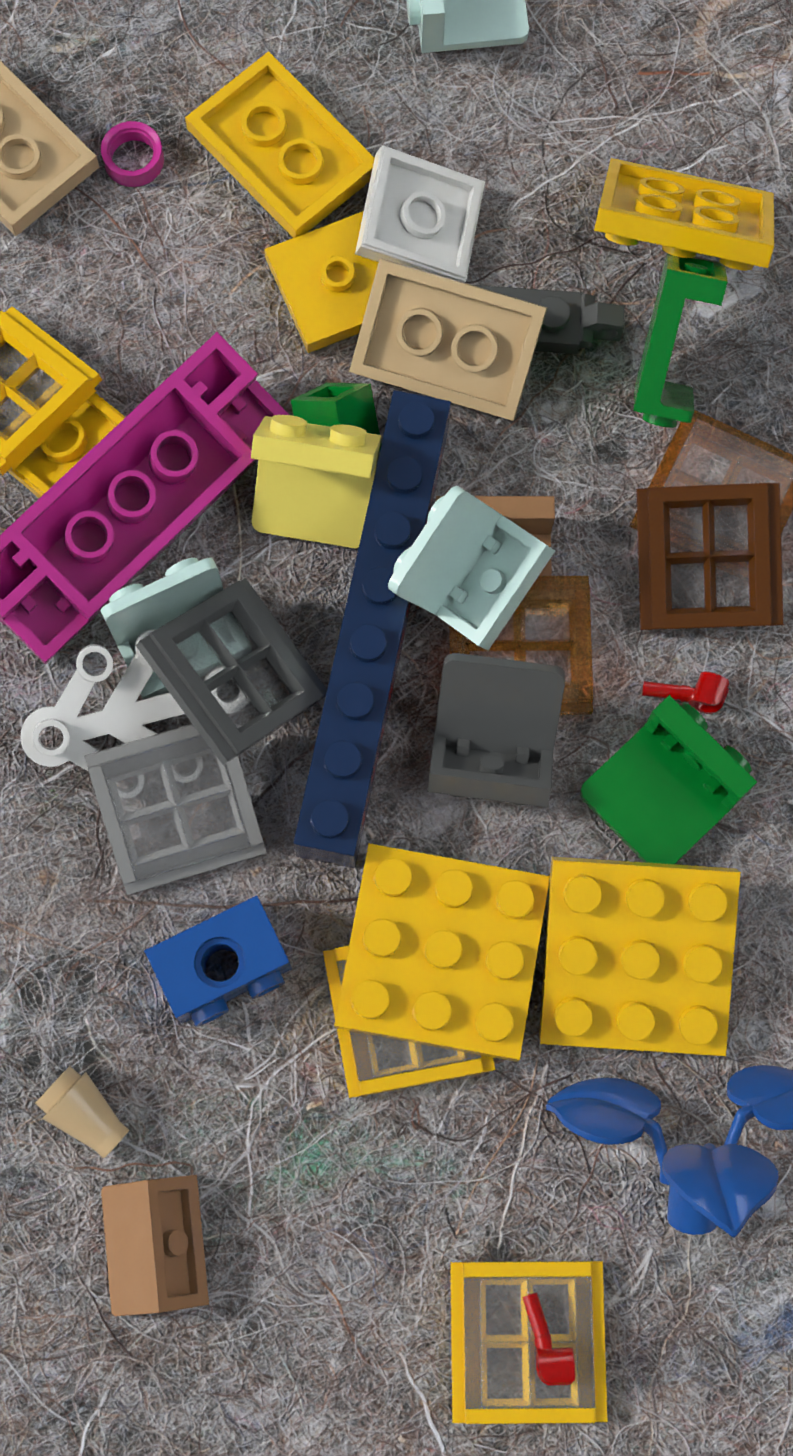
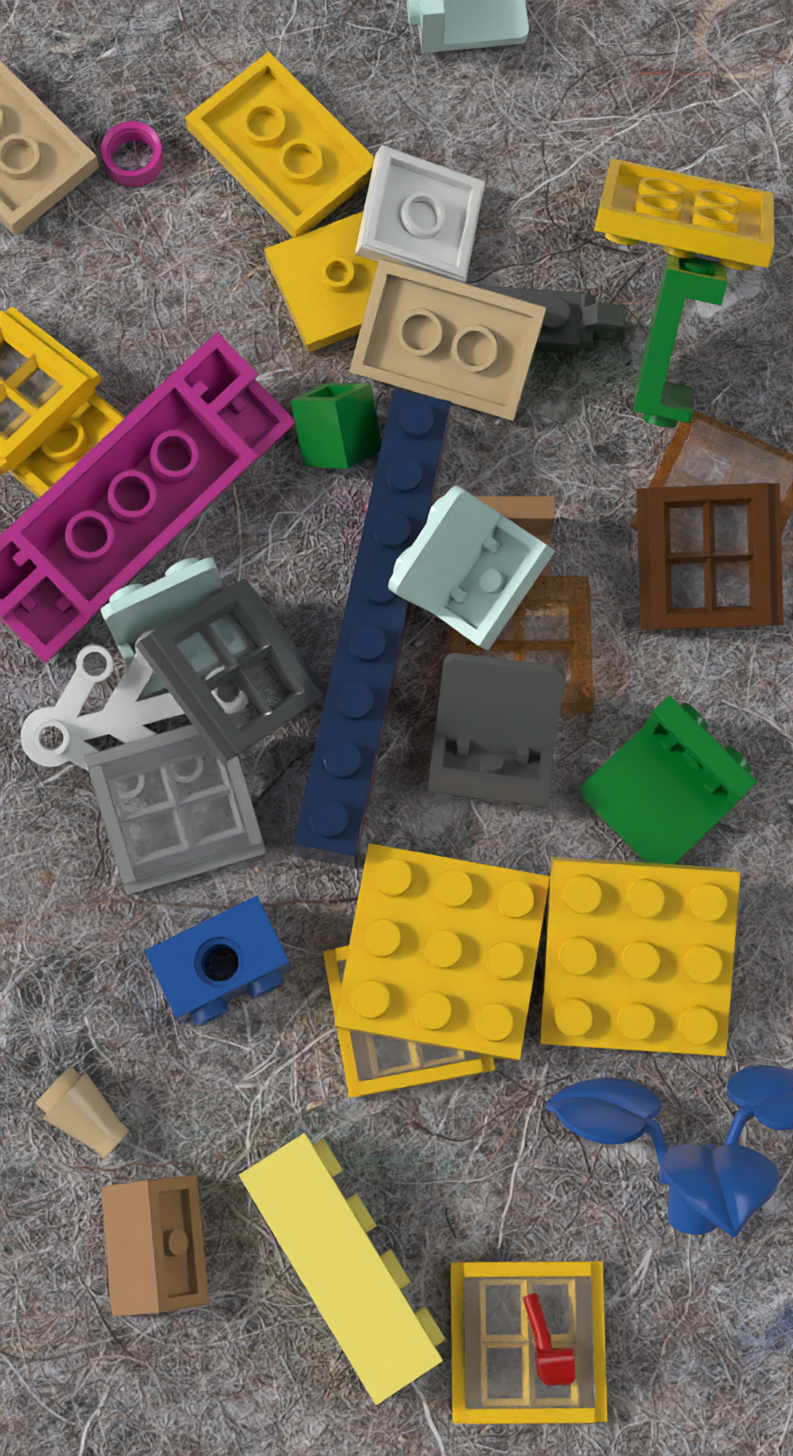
(313, 479): light yellow bracket -> none
(342, 1268): none -> light yellow brick
(706, 696): red hand -> none

